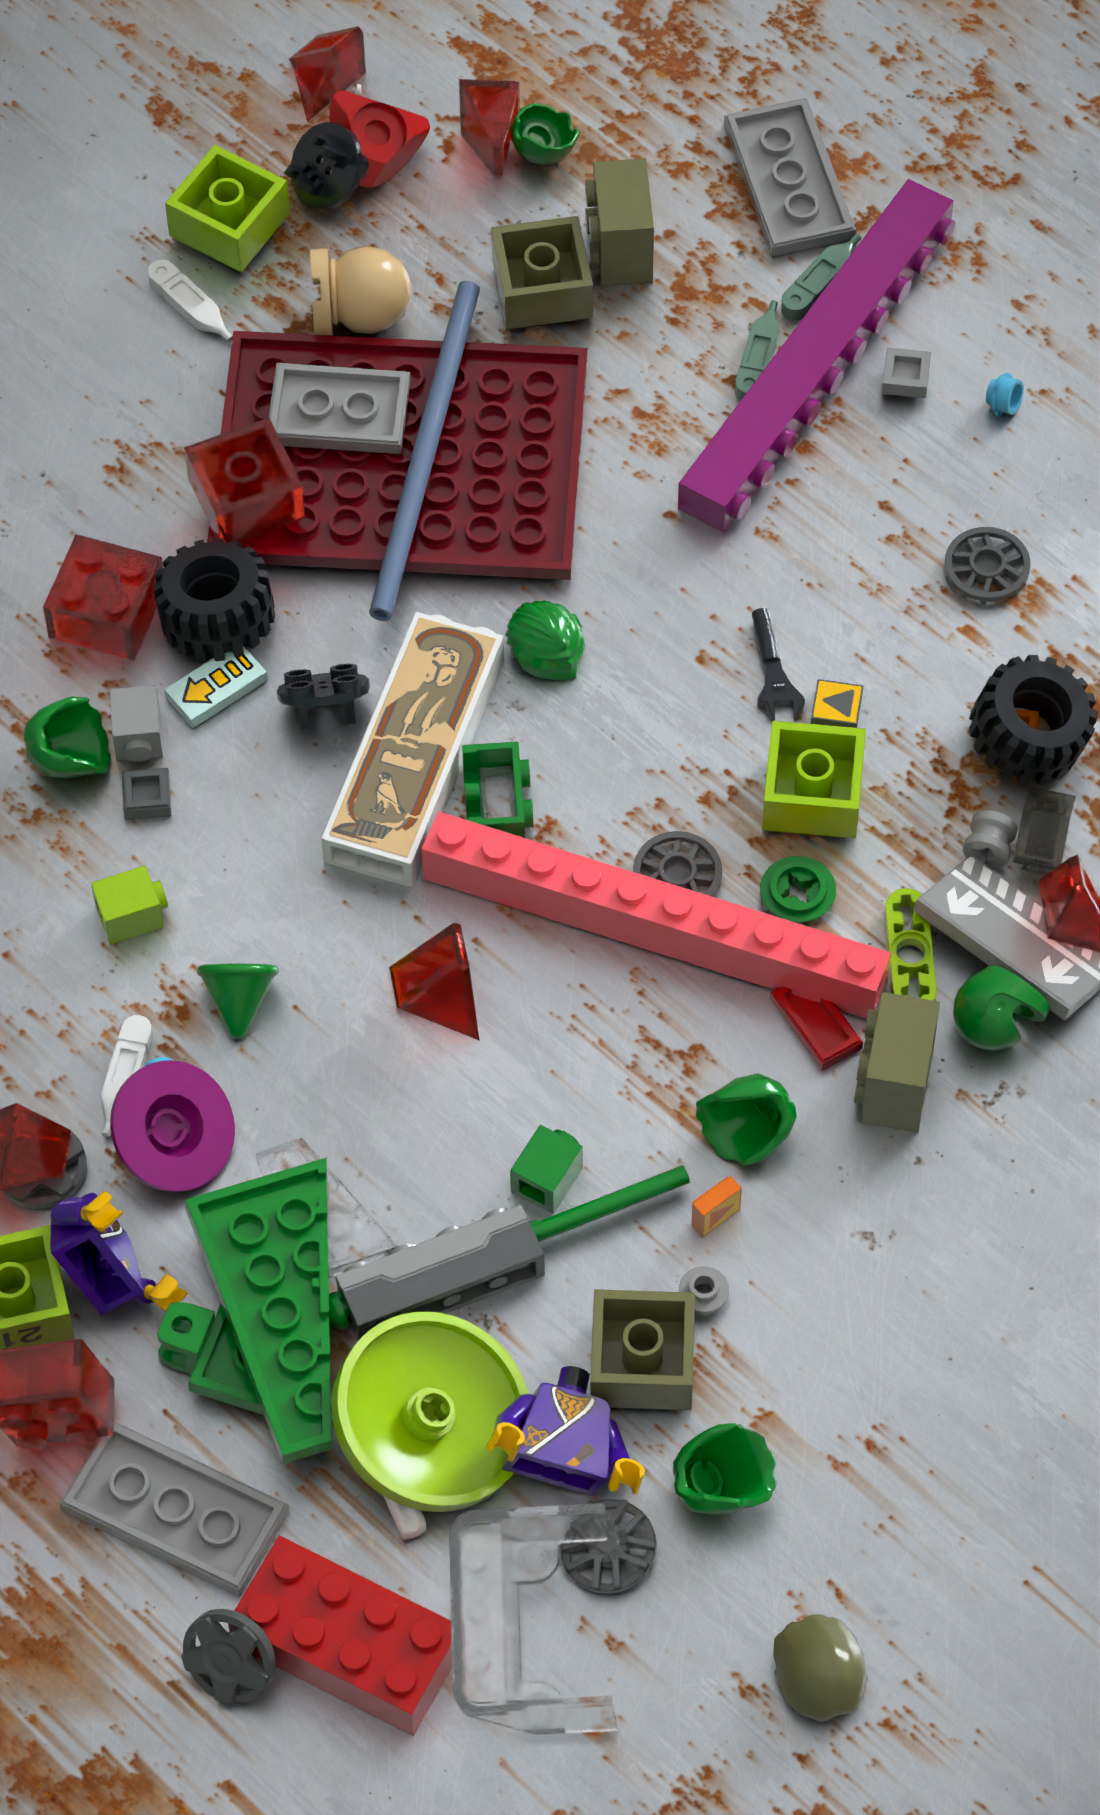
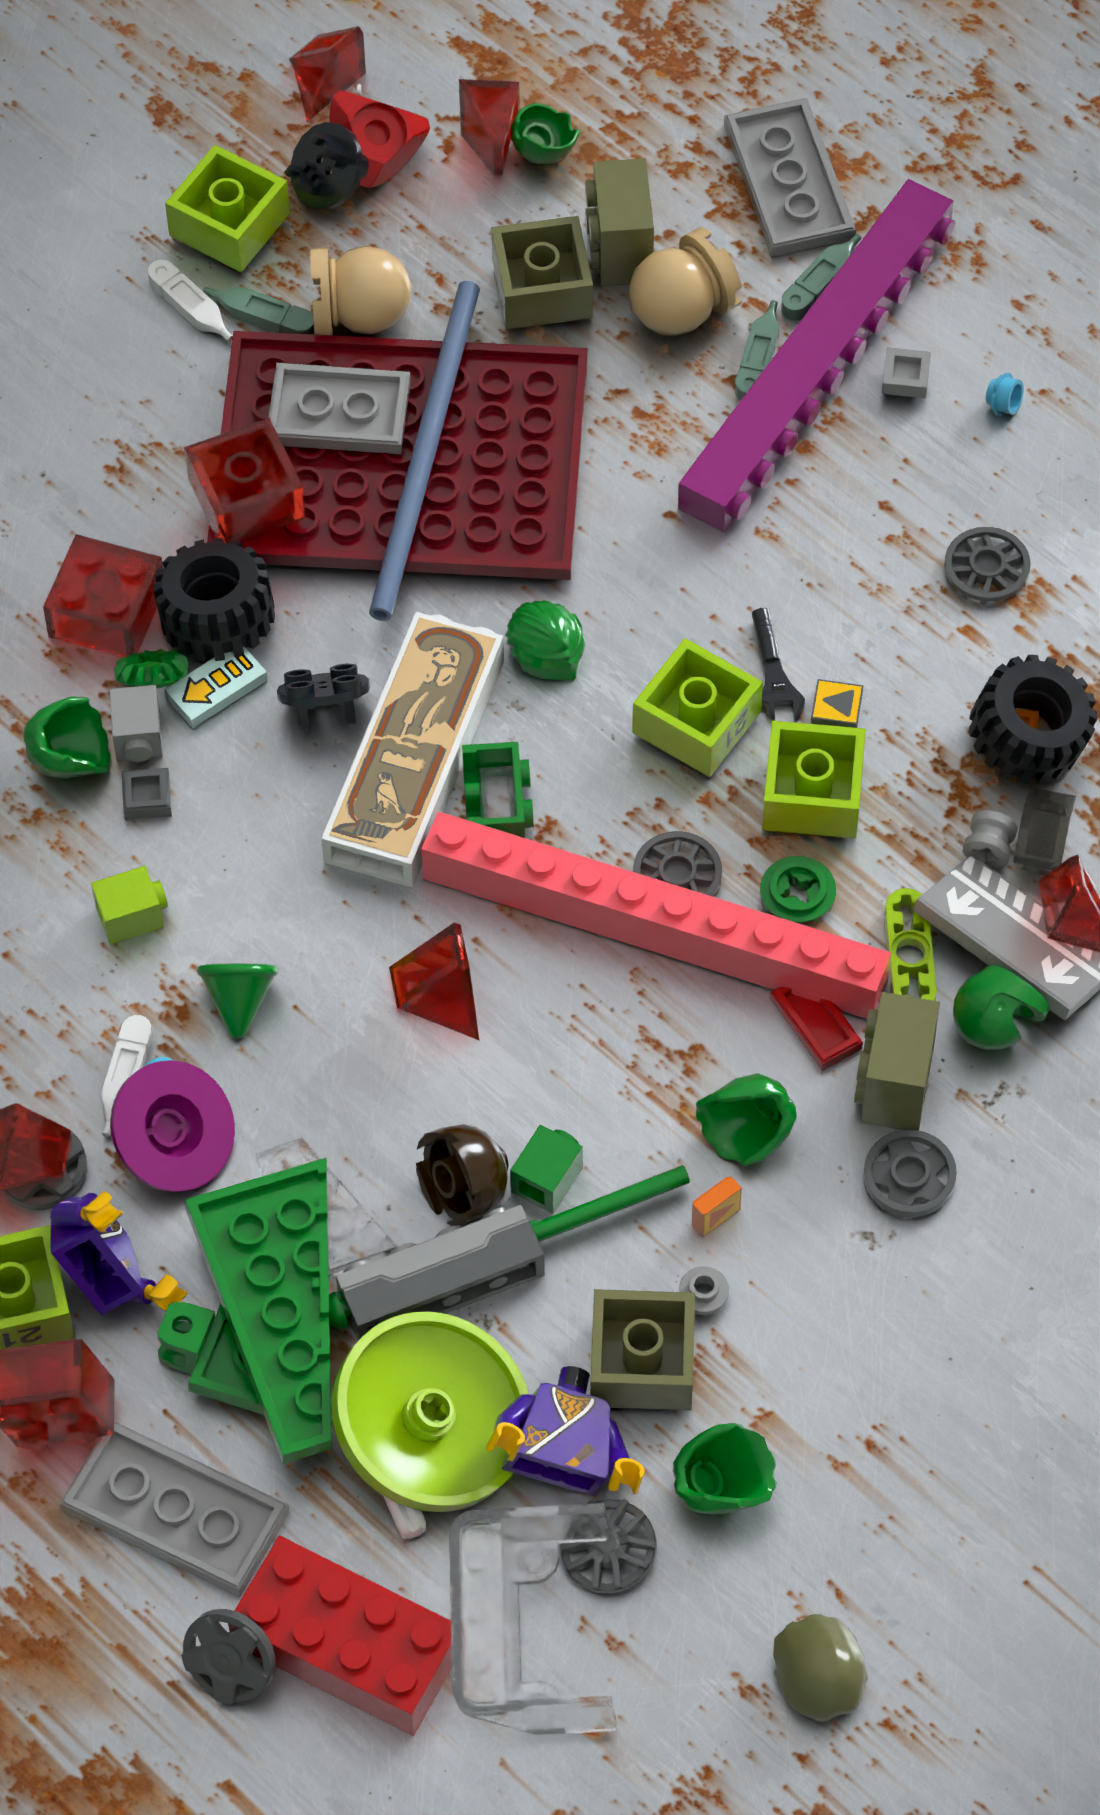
(151, 668): none -> green gear
(264, 310): none -> sand green piece
(462, 1172): none -> dark brown cylinder
(680, 287): none -> tan tile
(697, 707): none -> lime brick
(909, 1174): none -> dark grey wheel

